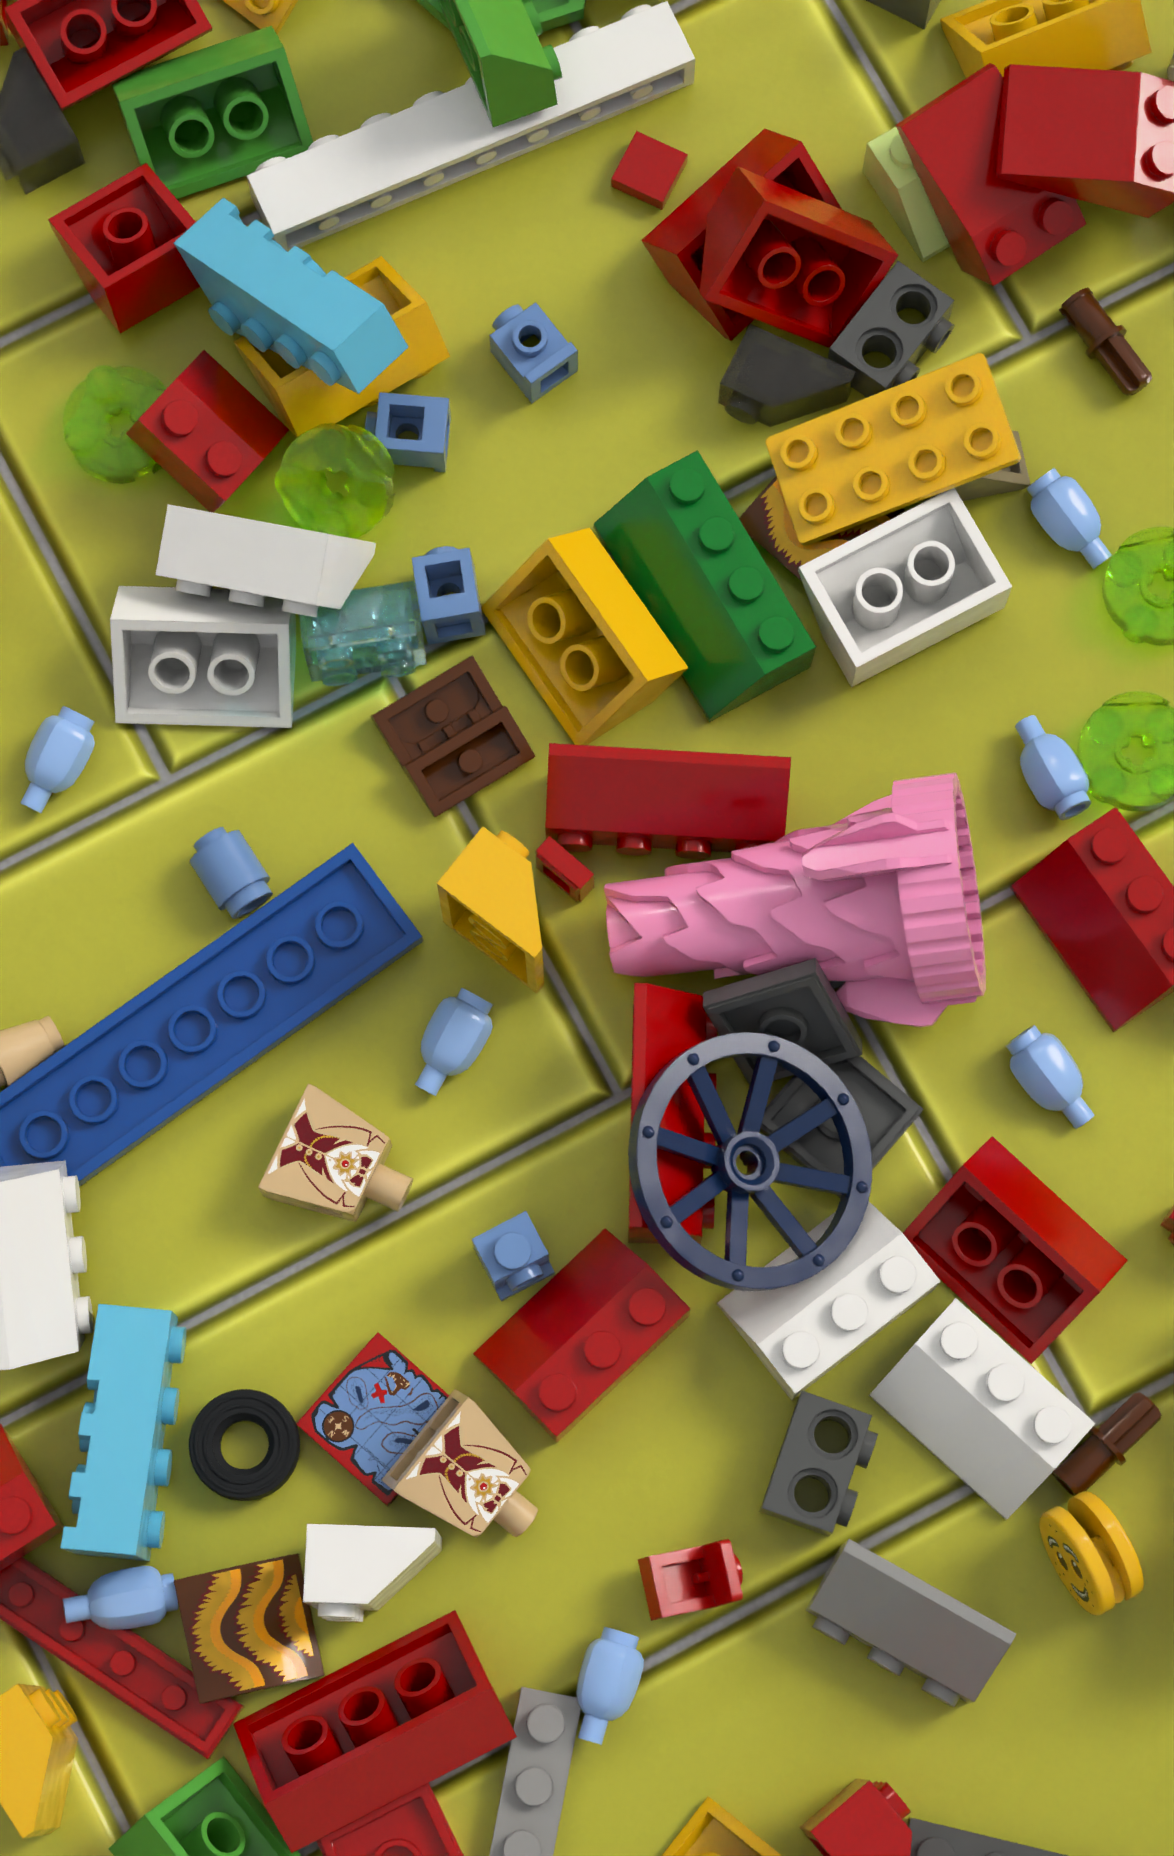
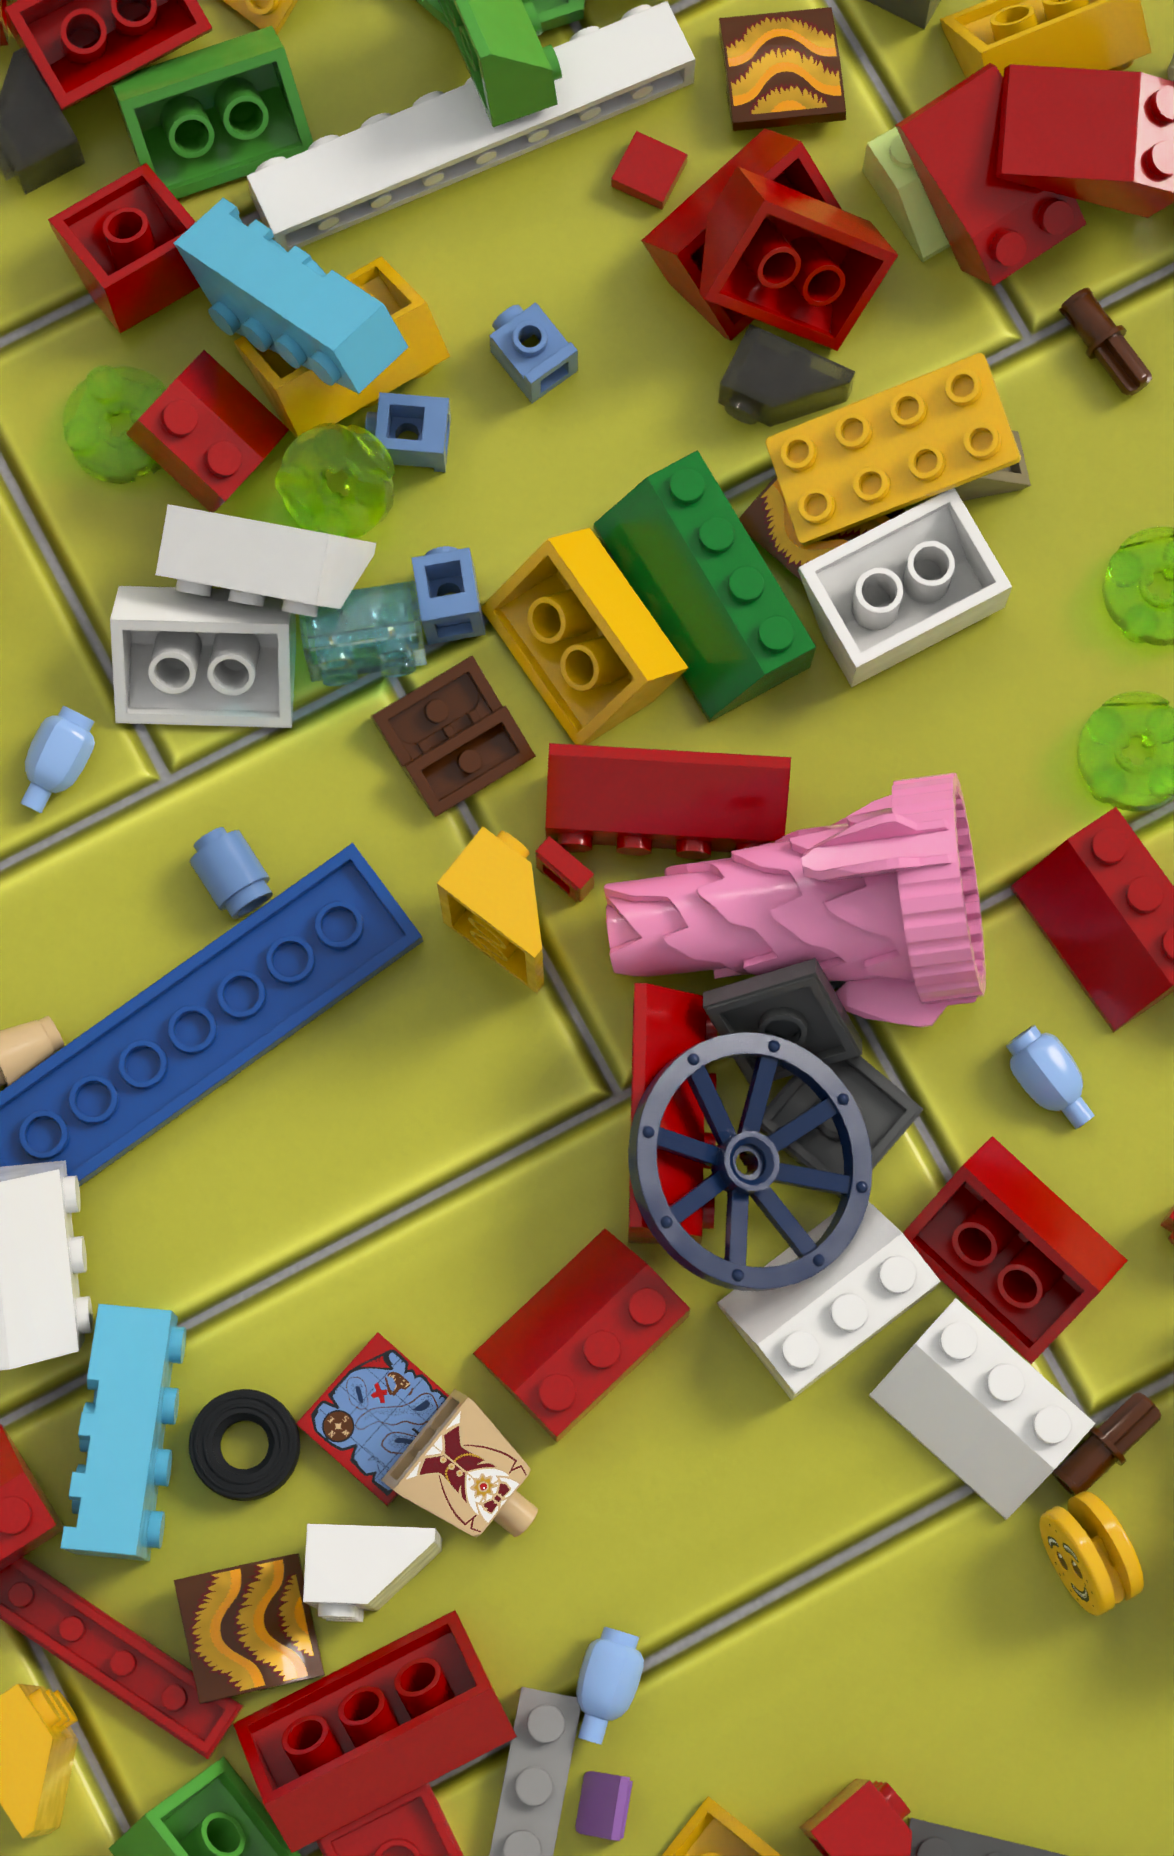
(125, 1599): light blue plant -> none
(332, 1161): tan torso -> none
(453, 1038): light blue plant -> none
(513, 1256): medium blue brick -> none
(603, 1805): none -> medium lavender slope
(691, 1579): red bracket -> none
(782, 69): none -> slope
(803, 1459): dark grey brick -> none
(881, 330): dark grey brick -> none
(908, 1624): light grey slope -> none
(1052, 770): light blue plant -> none
(1068, 516): light blue plant -> none

